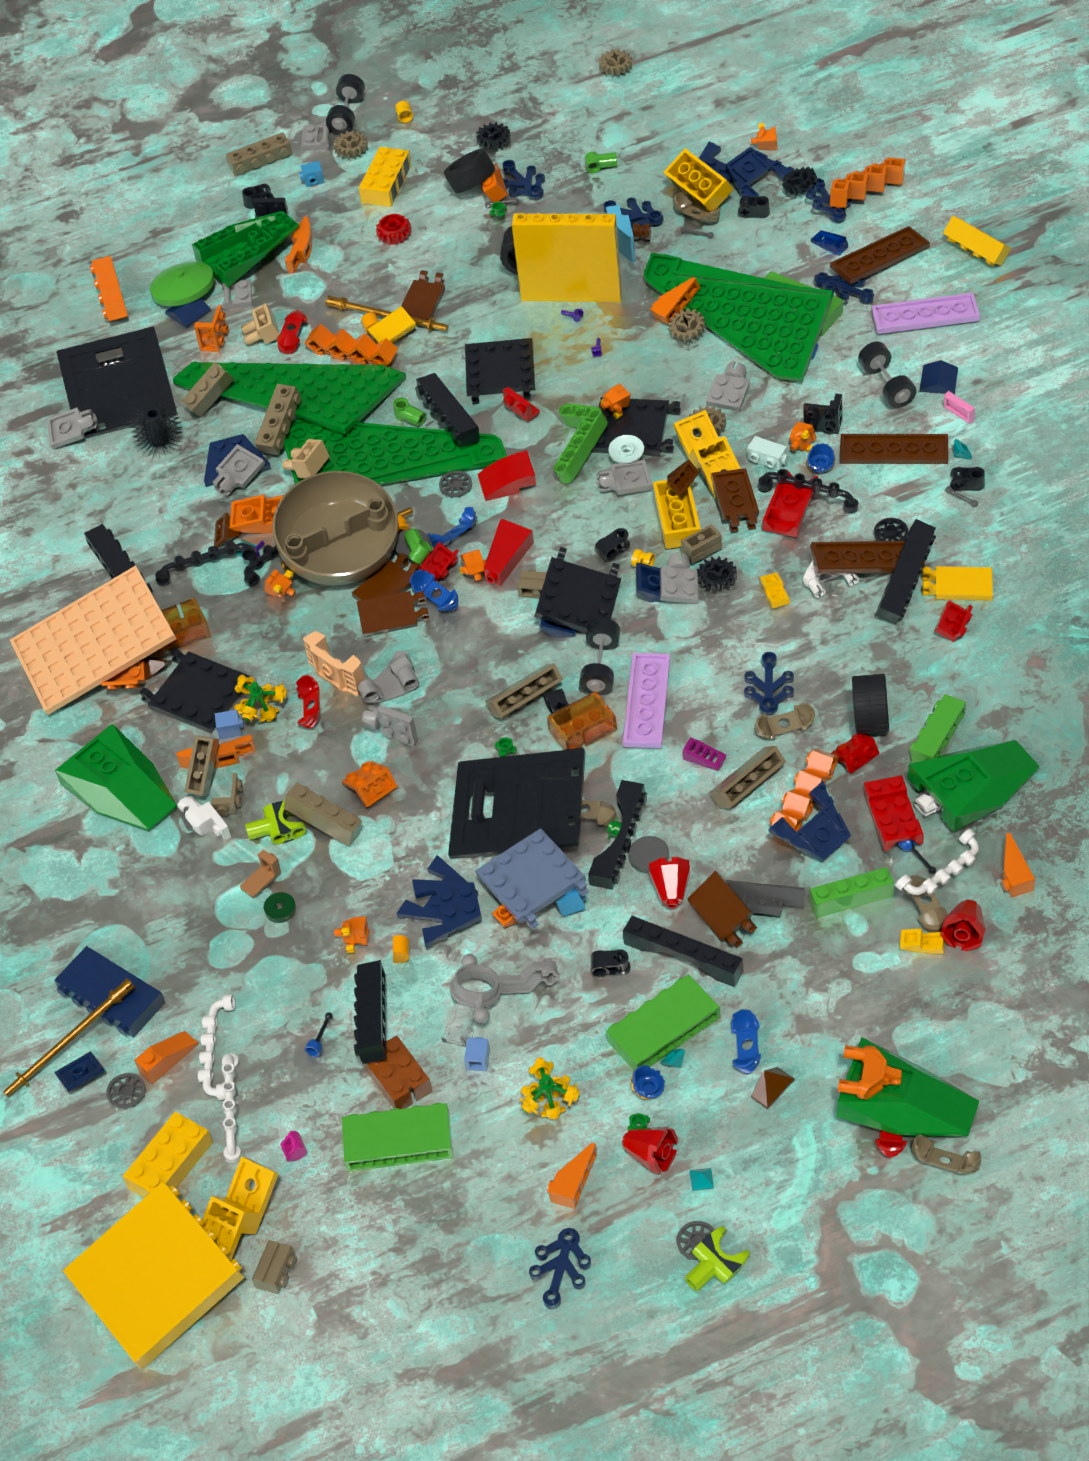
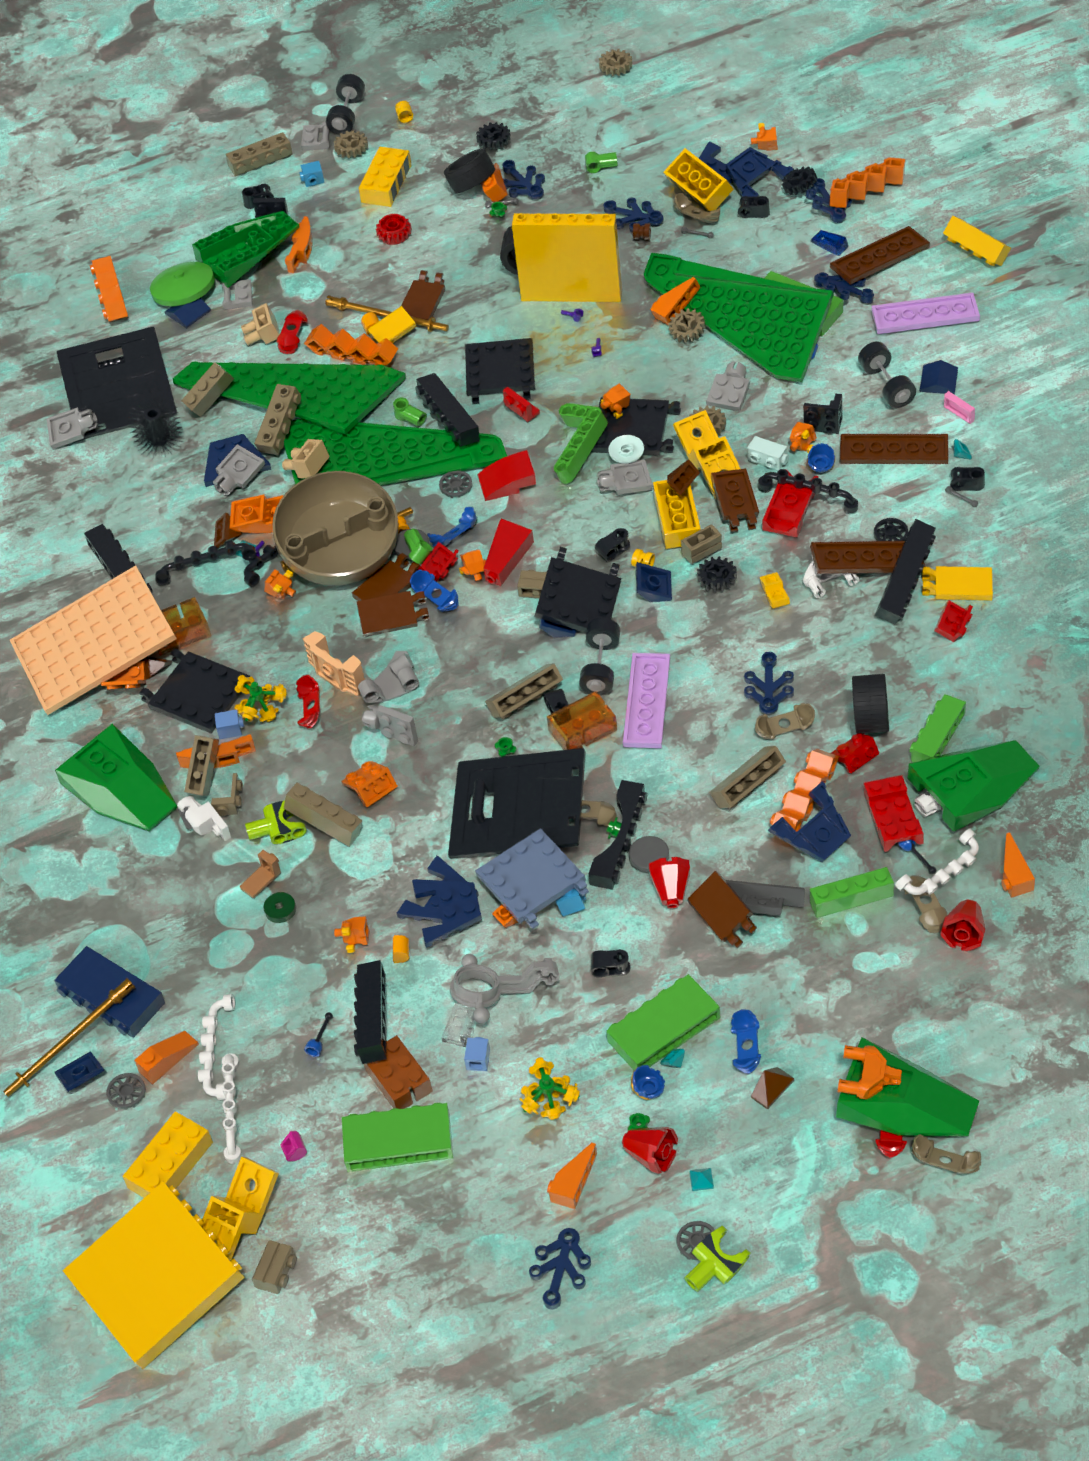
(212, 335): orange bracket -> none
(624, 233): medium azure slope -> none
(651, 937): black arch -> none
(678, 580): light grey plate -> none
(698, 746): magenta slope -> none
(917, 941): yellow slope -> none

